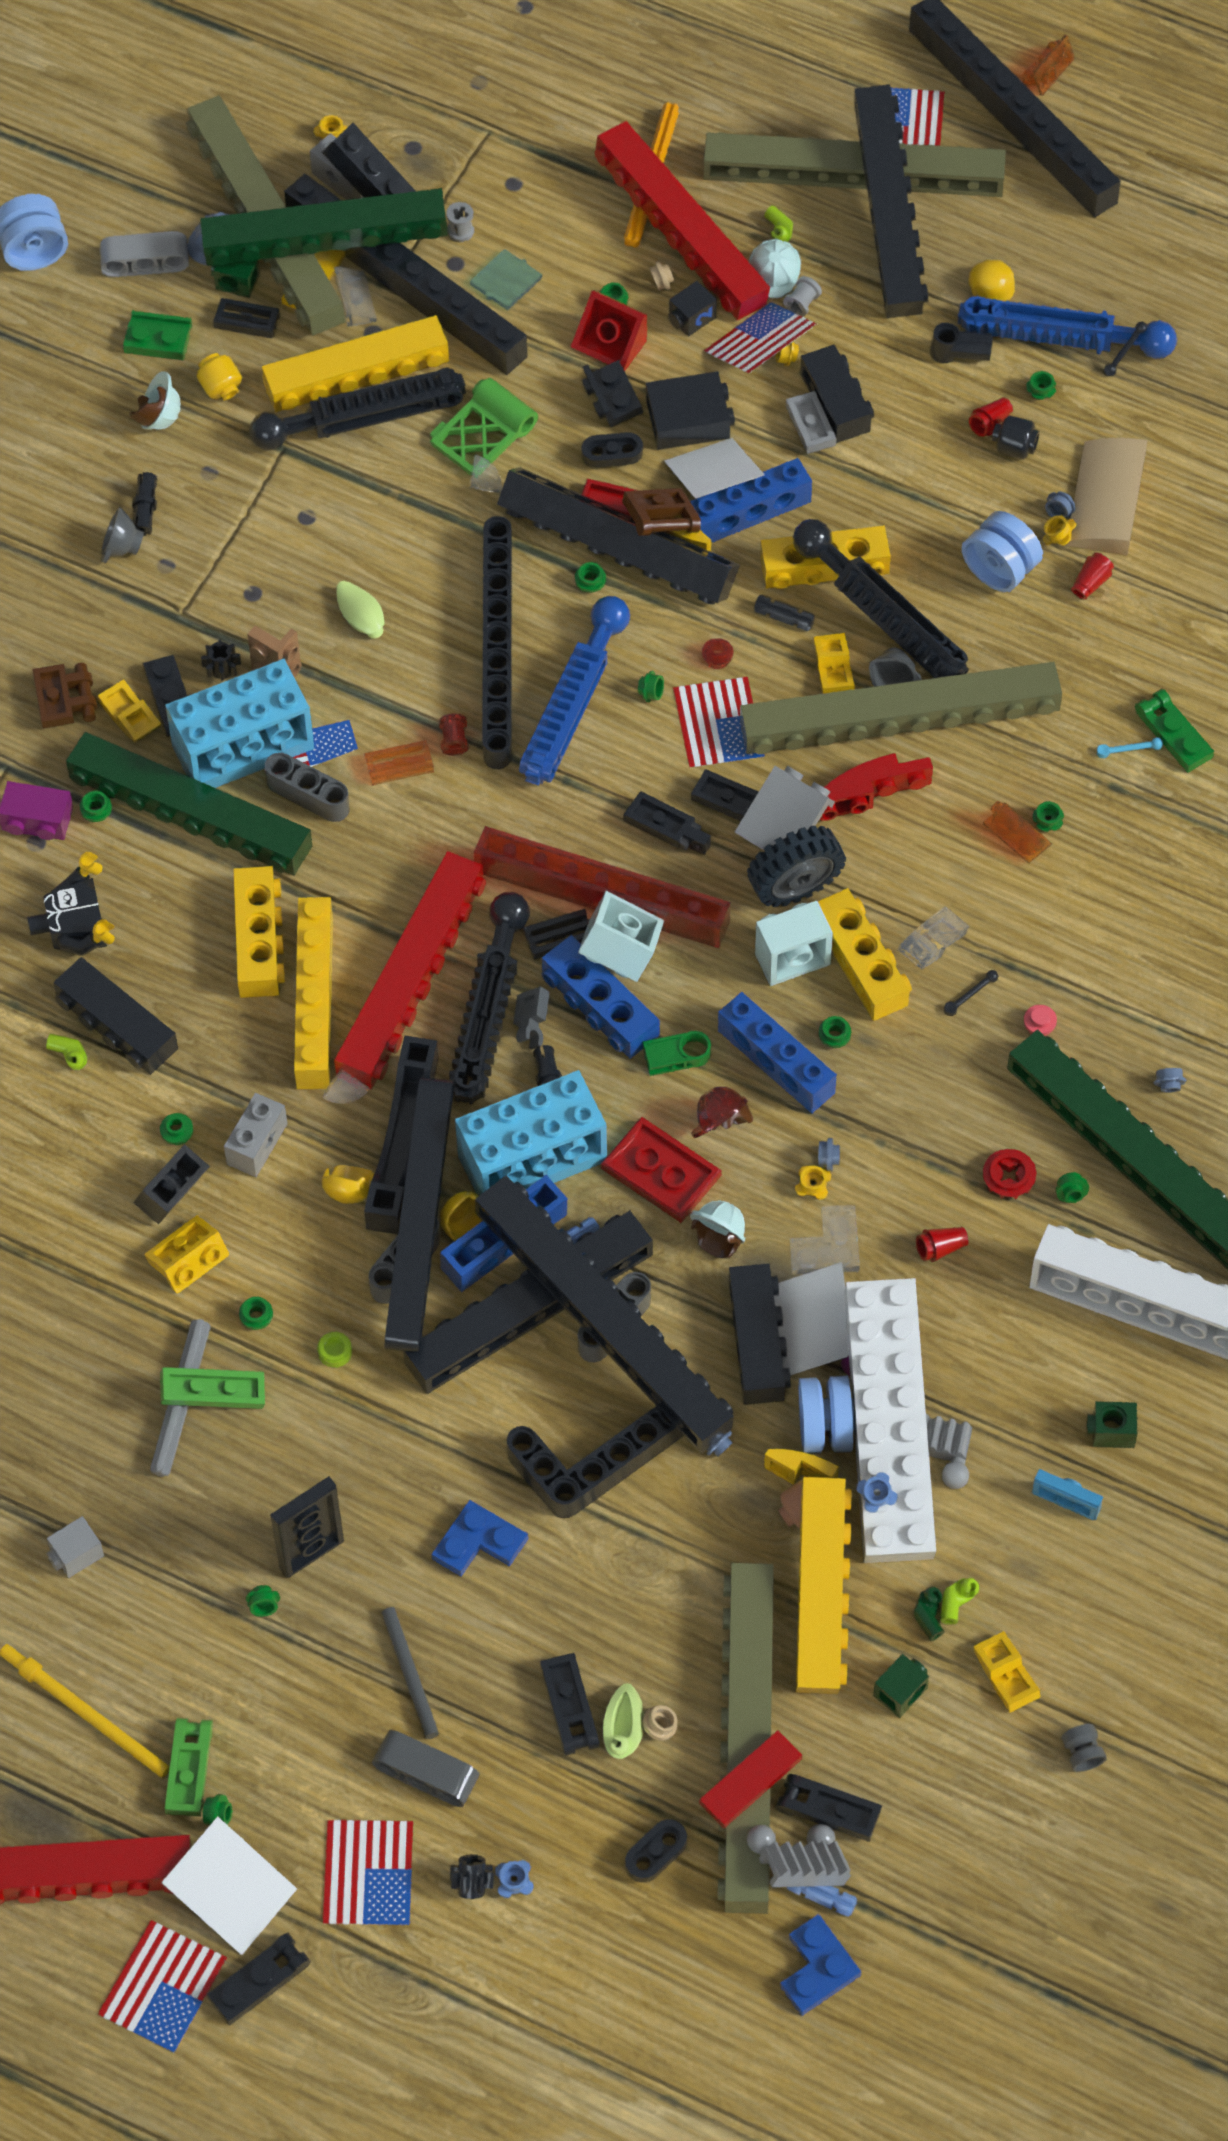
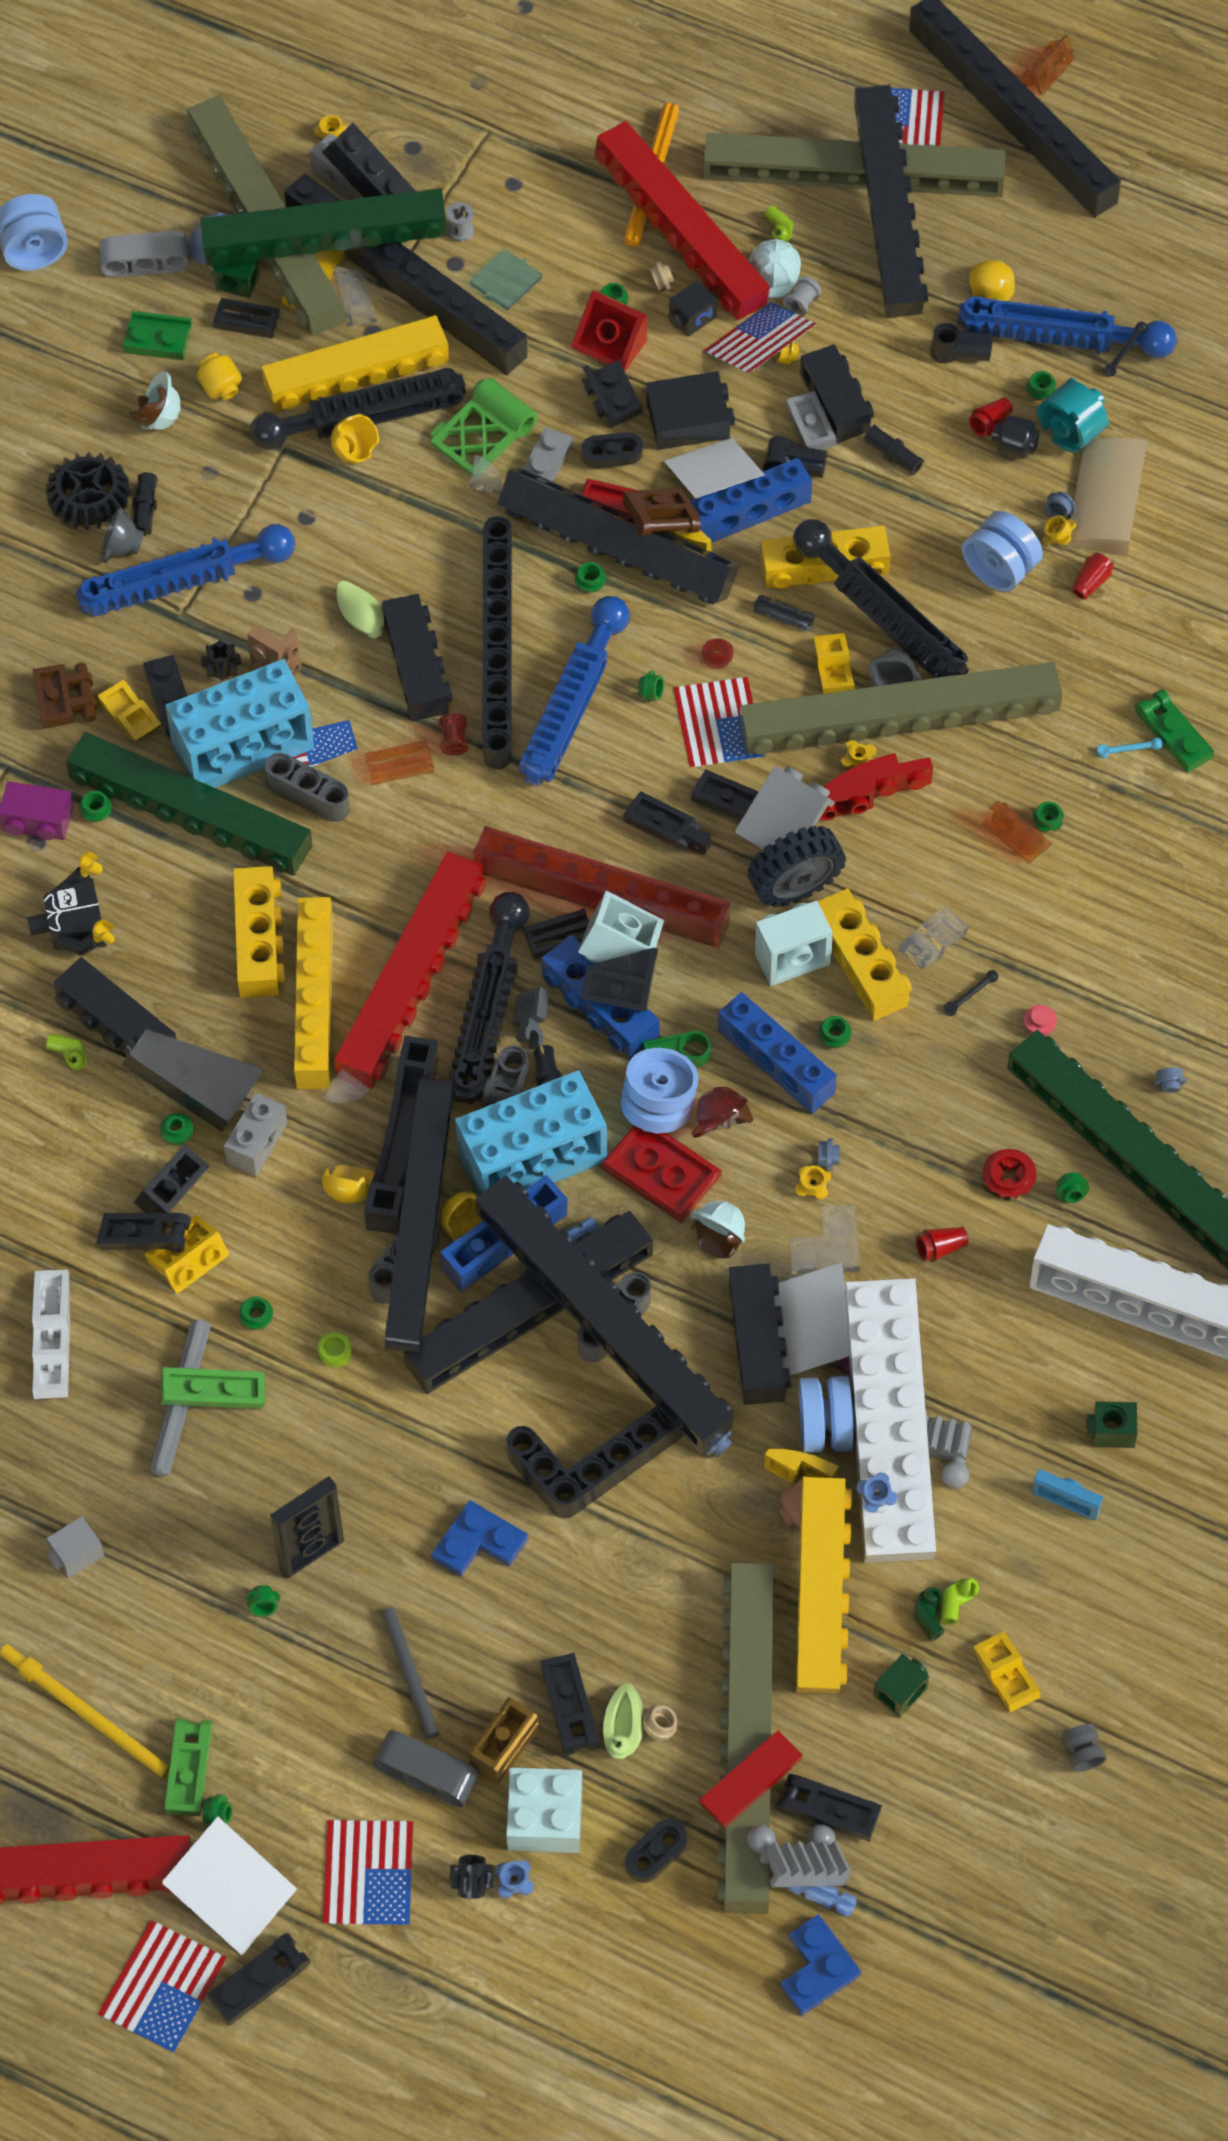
(51, 1334): none -> white slope
(87, 480): none -> black gear
(143, 1231): none -> black plate
(181, 571): none -> blue gear
(192, 1076): none -> black slope
(354, 439): none -> yellow hair
(415, 657): none -> black brick
(503, 1740): none -> pearl gold brick
(505, 1081): none -> dark grey piece
(544, 1810): none -> light aqua brick
(549, 453): none -> light grey plate
(622, 980): none -> black wing
(659, 1090): none -> light blue wheel
(782, 449): none -> black piece
(853, 748): none -> yellow plate
(893, 449): none -> black pin
(1073, 415): none -> teal brick

